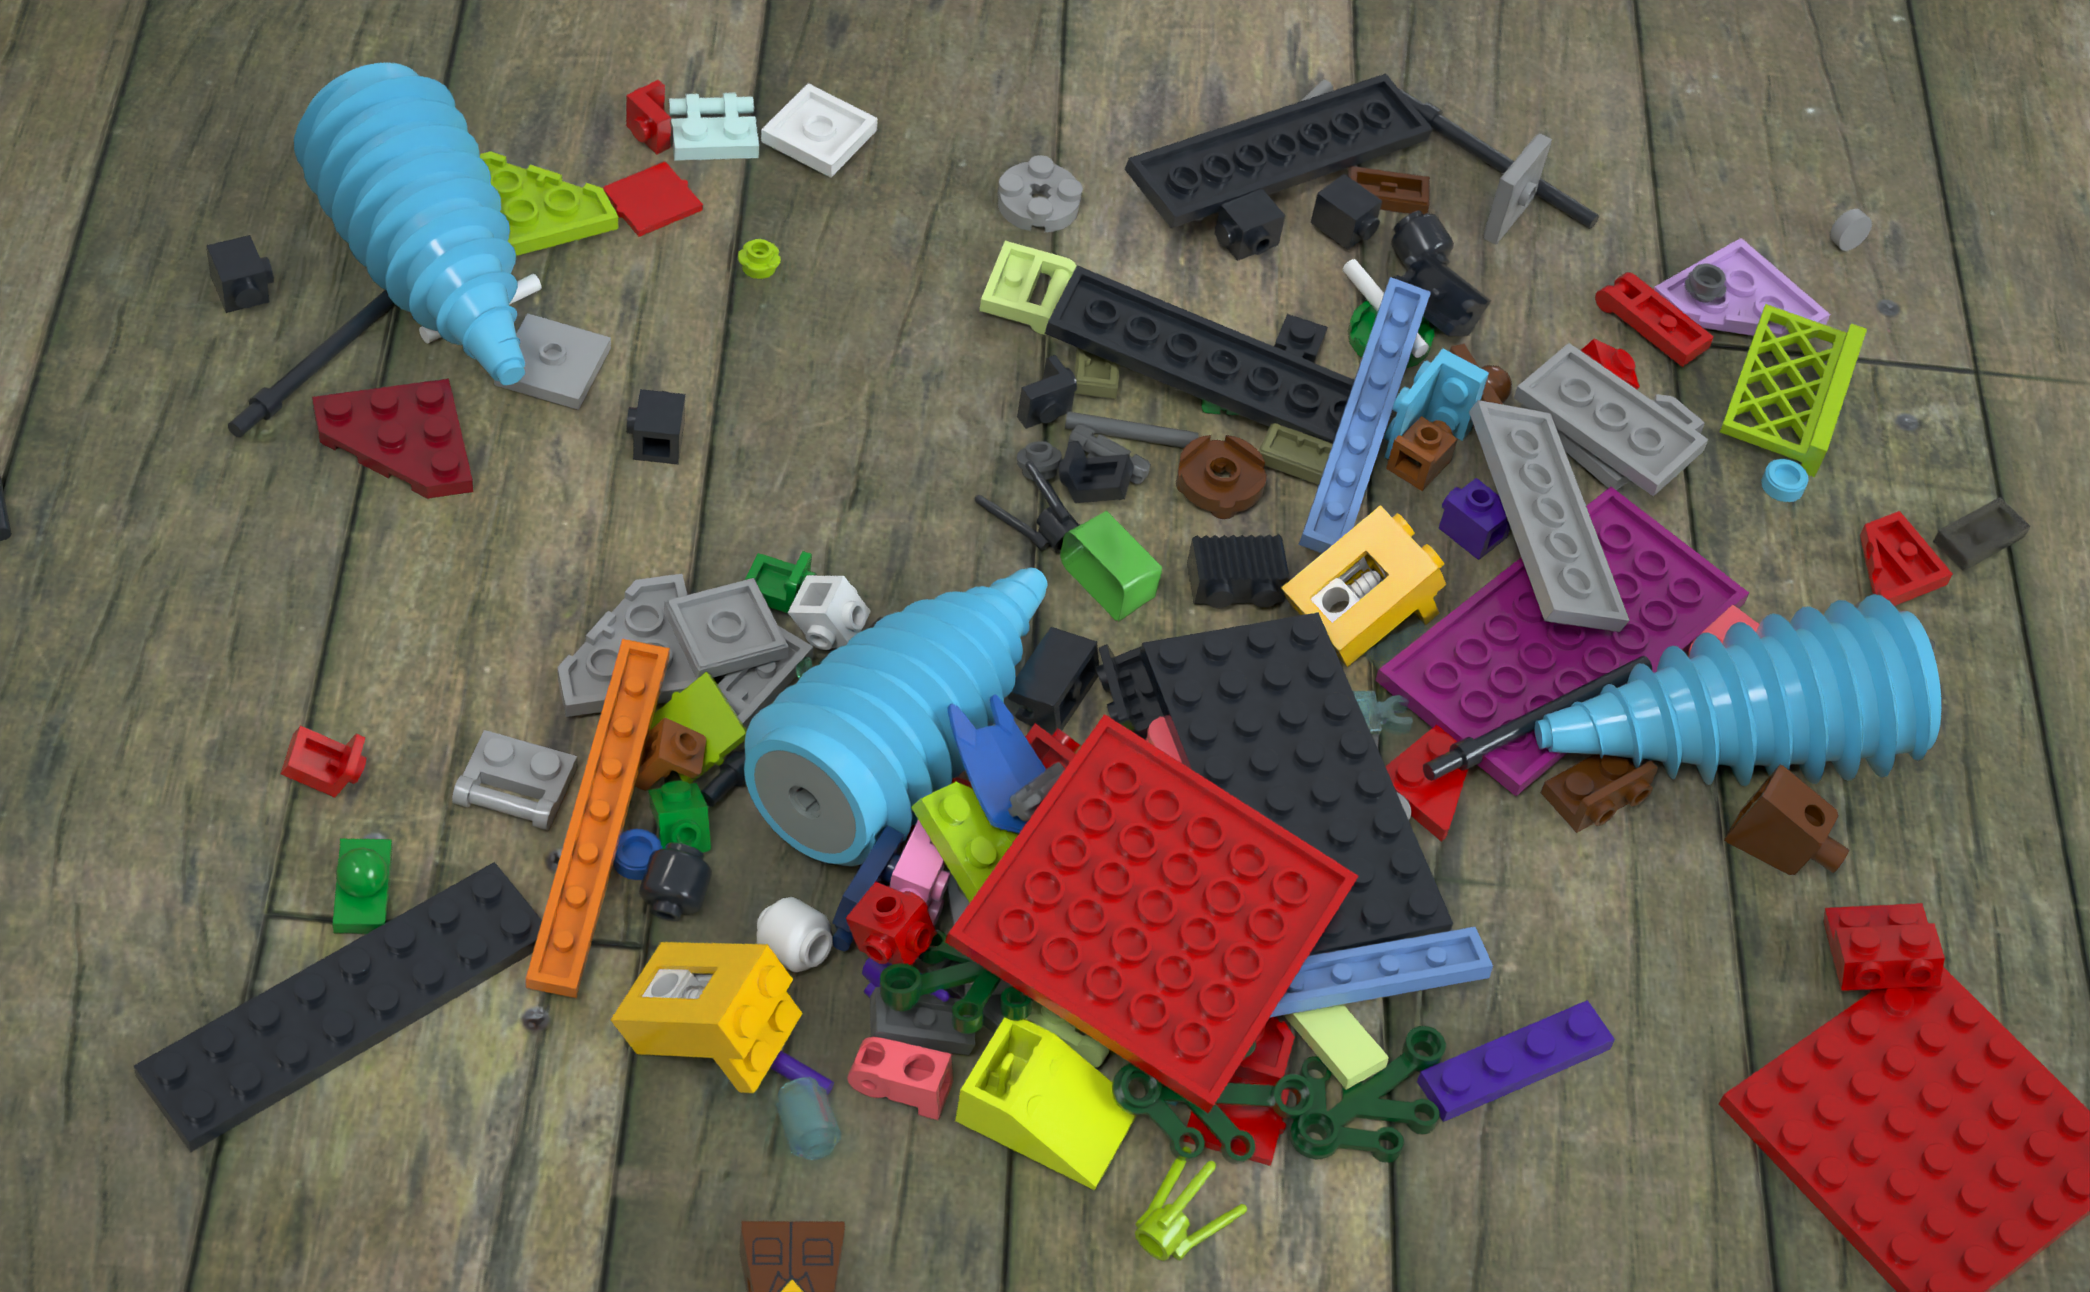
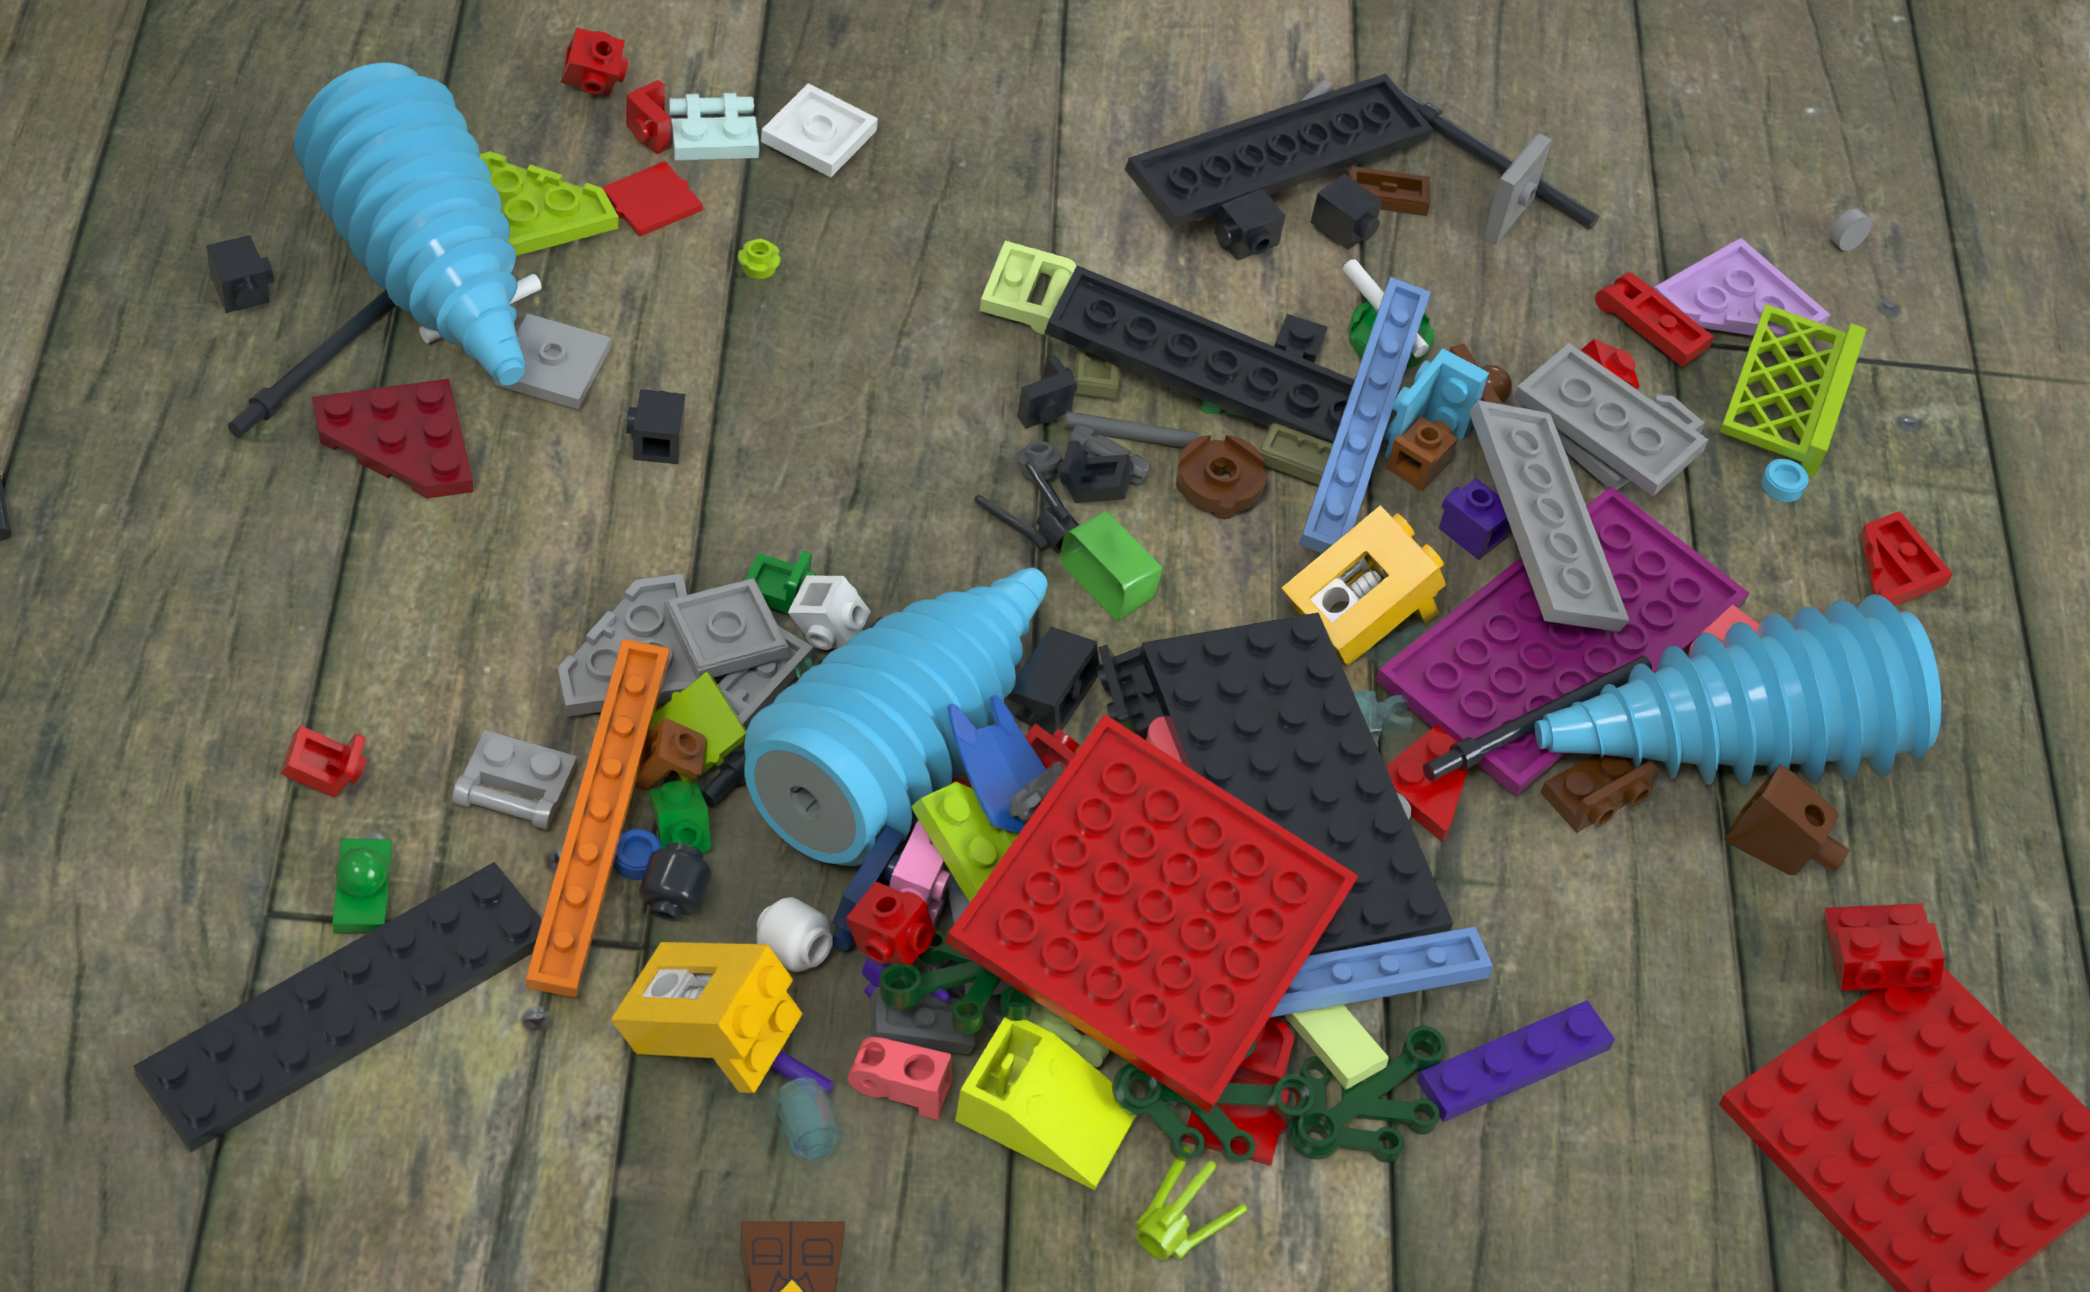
(594, 61): none -> red brick
(1042, 178): light grey plate -> none
(1237, 570): black brick -> none
(1421, 234): black head -> none
(1453, 302): black hinge -> none
(1706, 283): dark grey plate -> none
(1981, 534): clear smoke plate -> none

